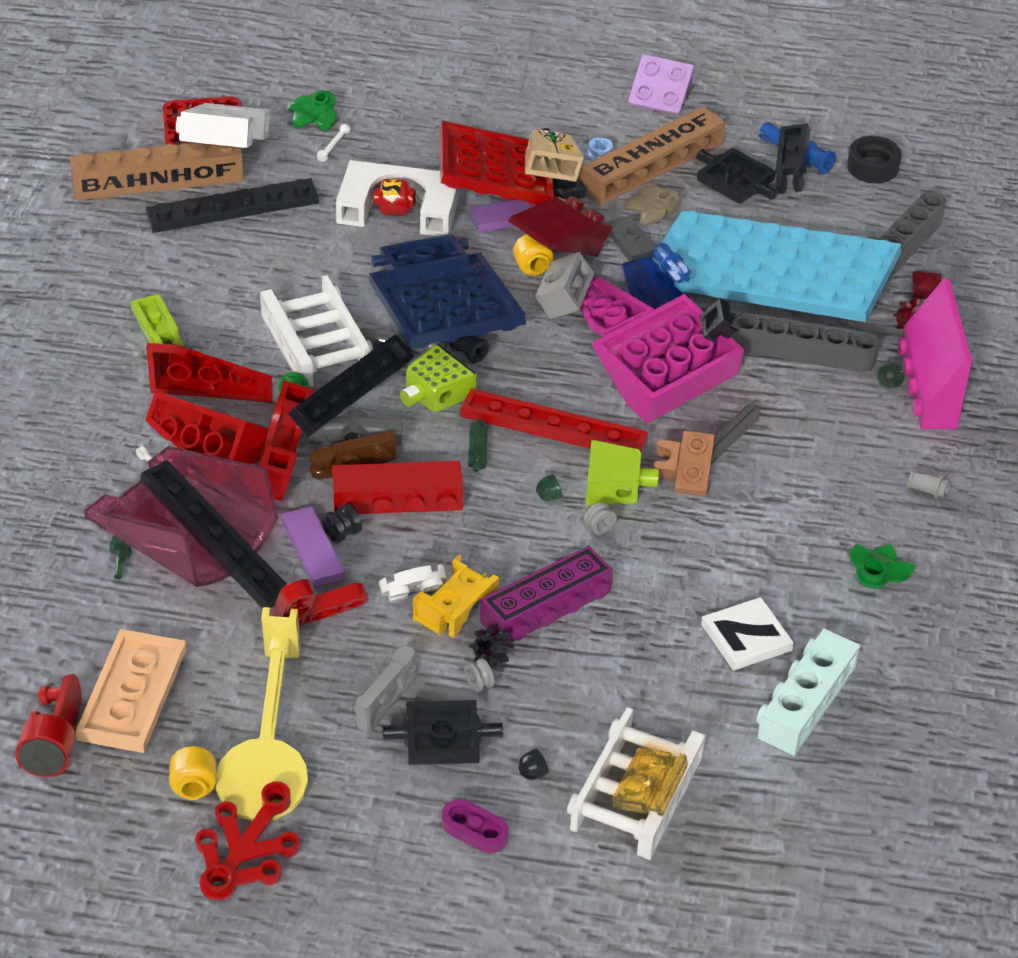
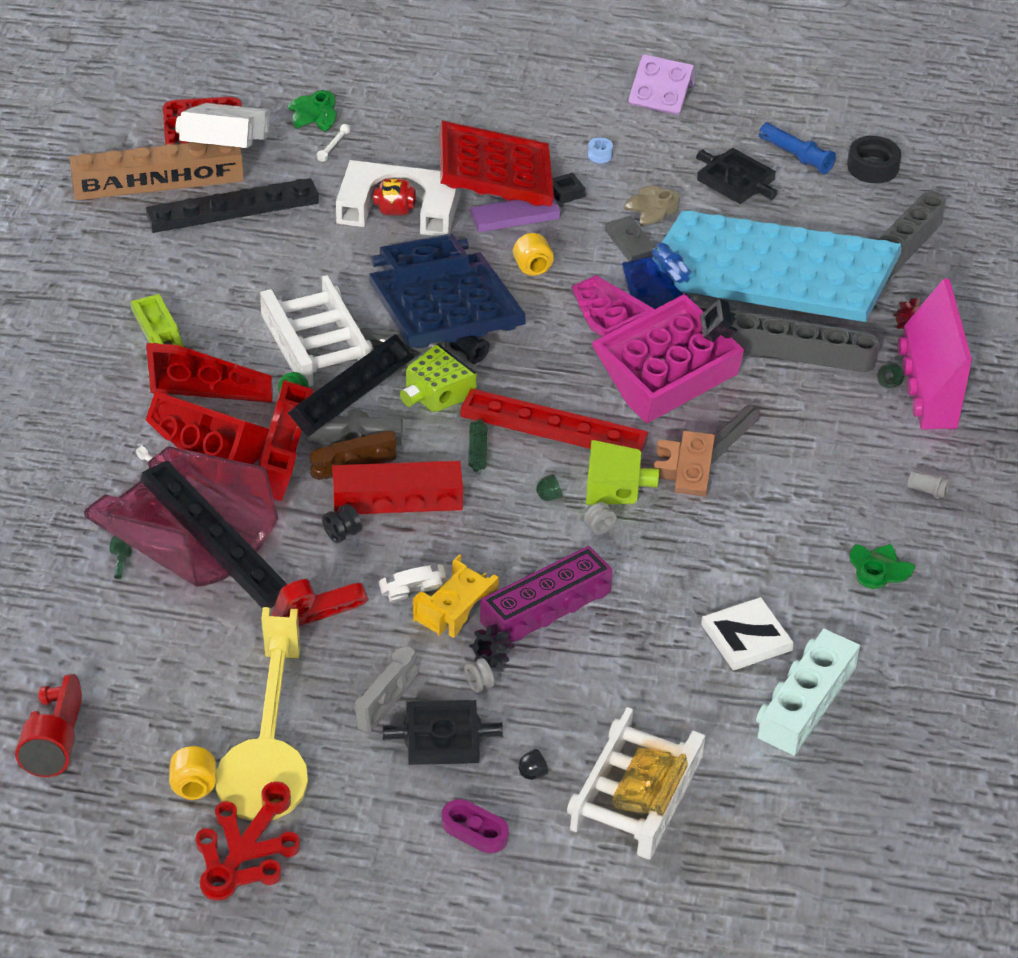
(131, 691): light nougat plate -> none
(312, 546): medium lavender tile -> none
(552, 155): tan torso -> none
(564, 226): dark red slope -> none
(564, 285): light grey brick -> none
(651, 155): medium nougat brick -> none
(792, 156): black hinge -> none
(924, 284): dark red tile -> none

